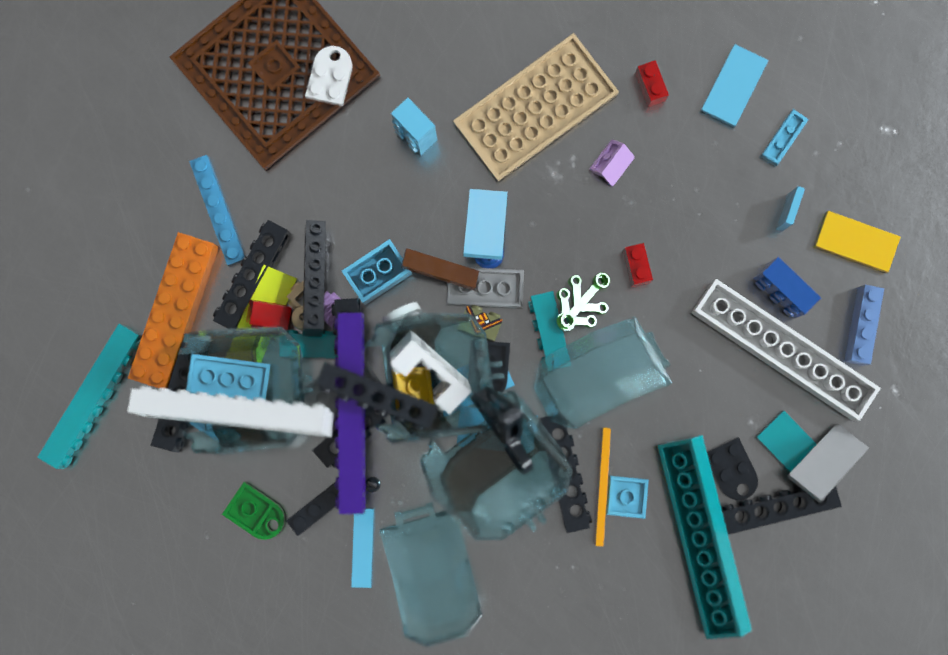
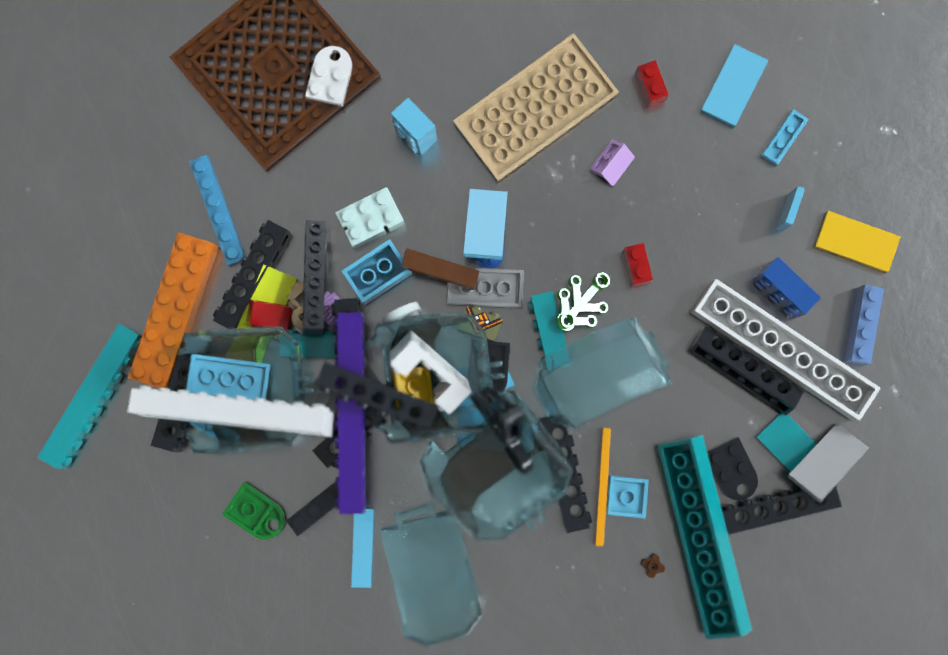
(366, 218): none -> light aqua piece
(374, 480): black hinge -> none
(647, 564): none -> reddish brown plate
(750, 379): none -> black brick

